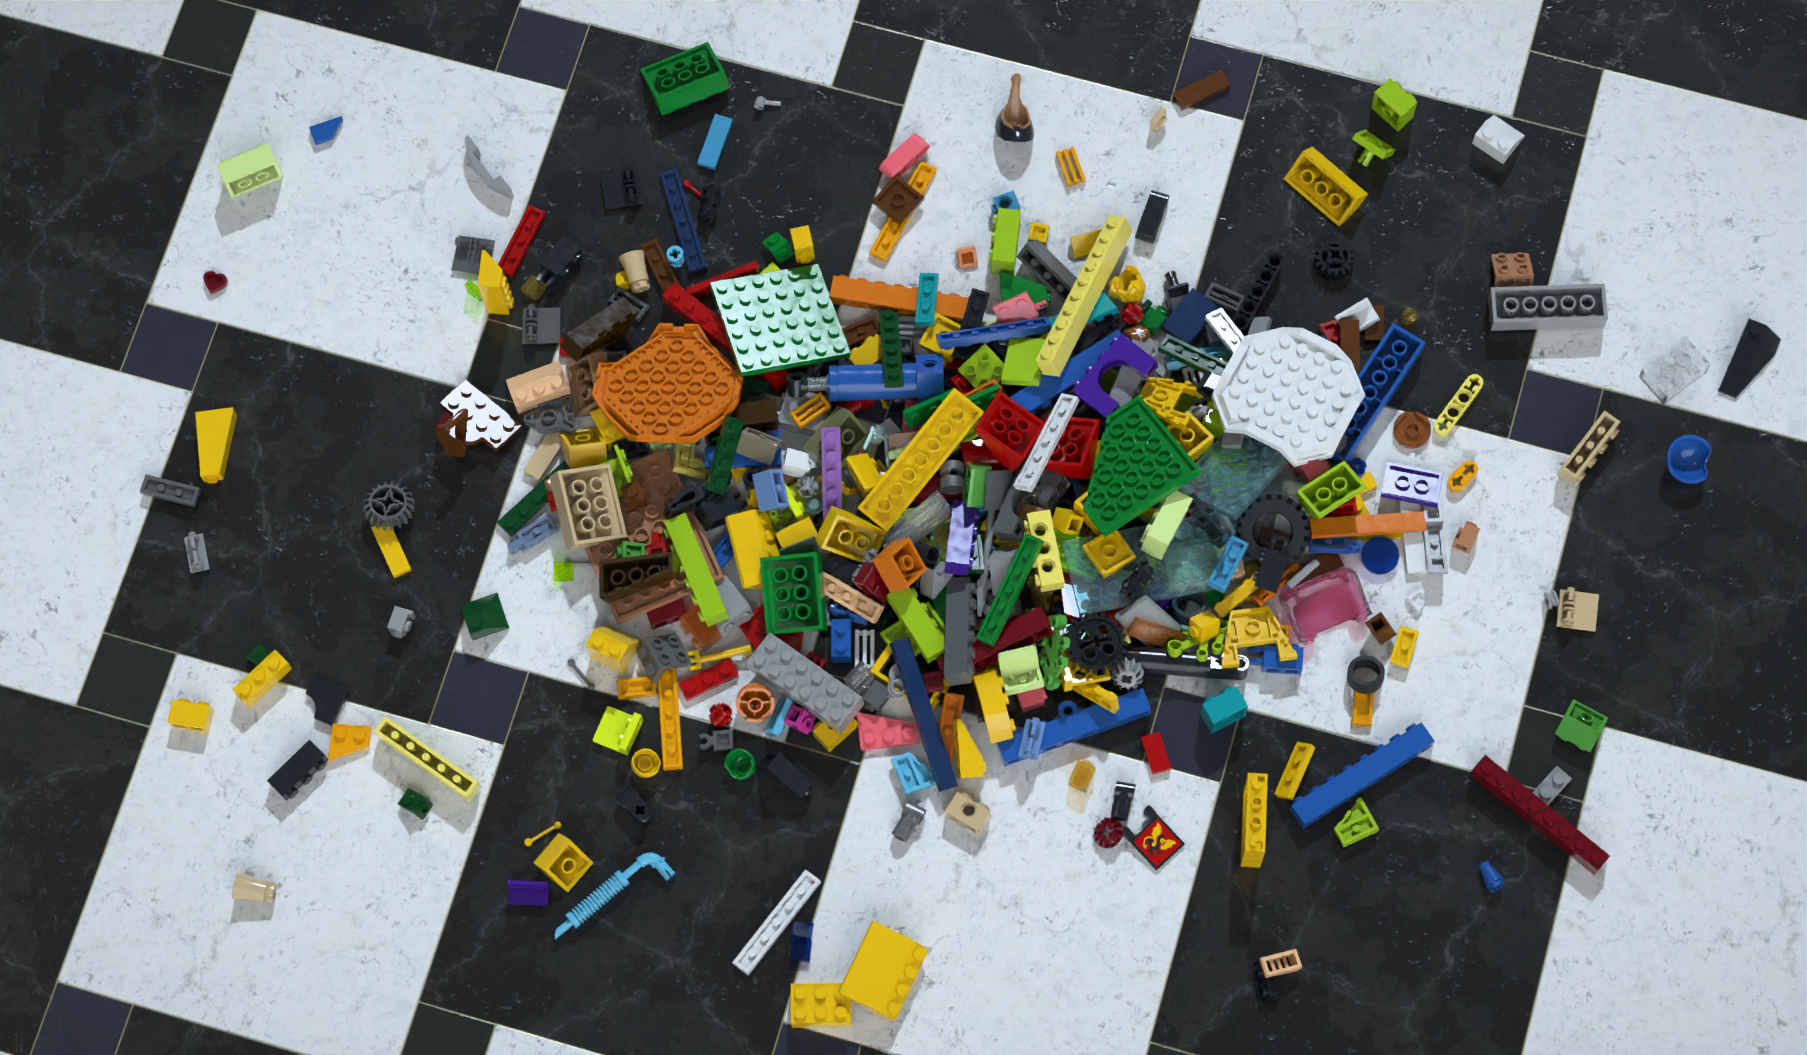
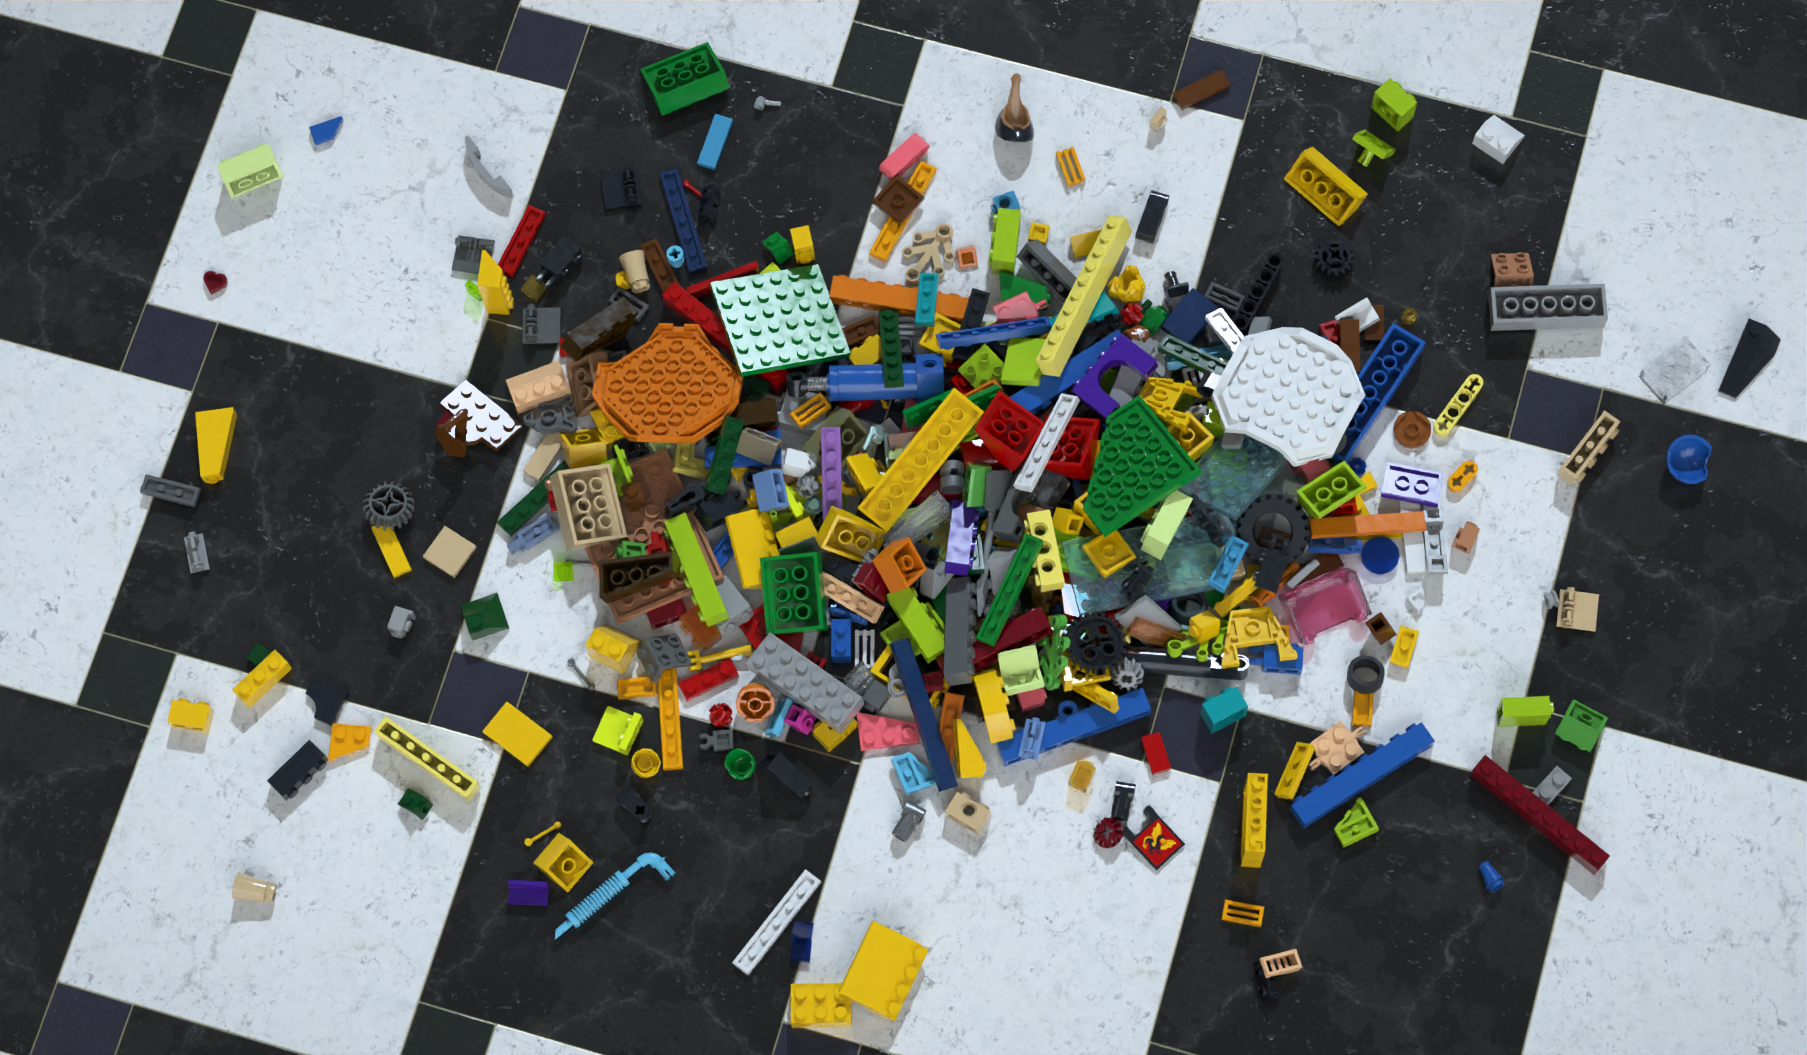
(449, 551): none -> tan tile
(517, 734): none -> yellow tile
(929, 251): none -> tan plant
(1225, 917): none -> light orange tile
(1336, 748): none -> light nougat plate
(1524, 711): none -> lime brick

